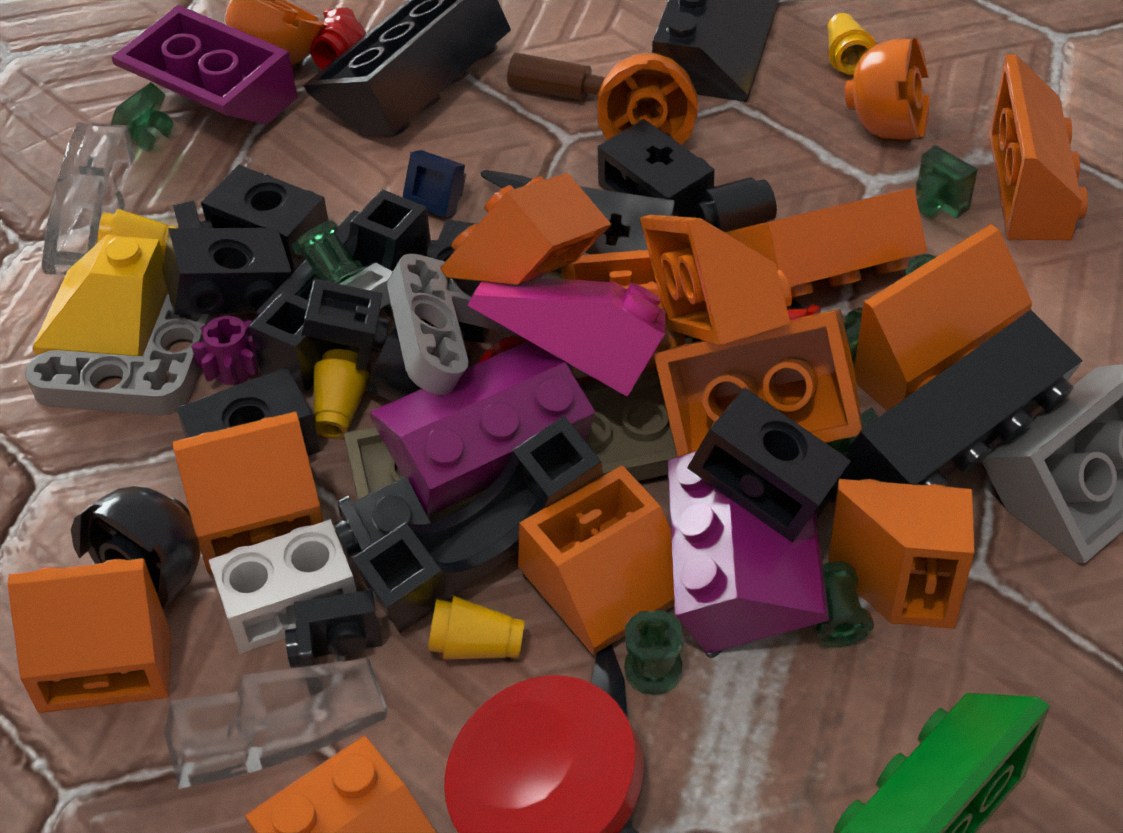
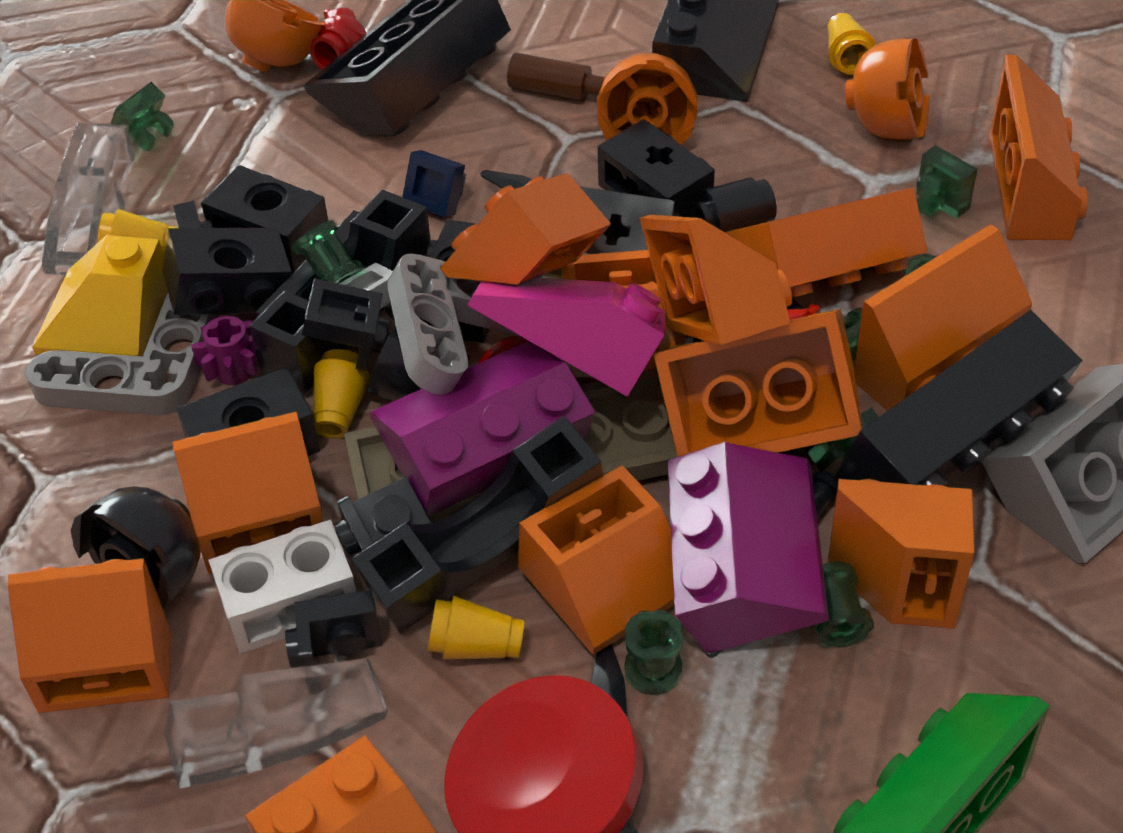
(212, 65): magenta slope -> none
(768, 464): black brick -> none

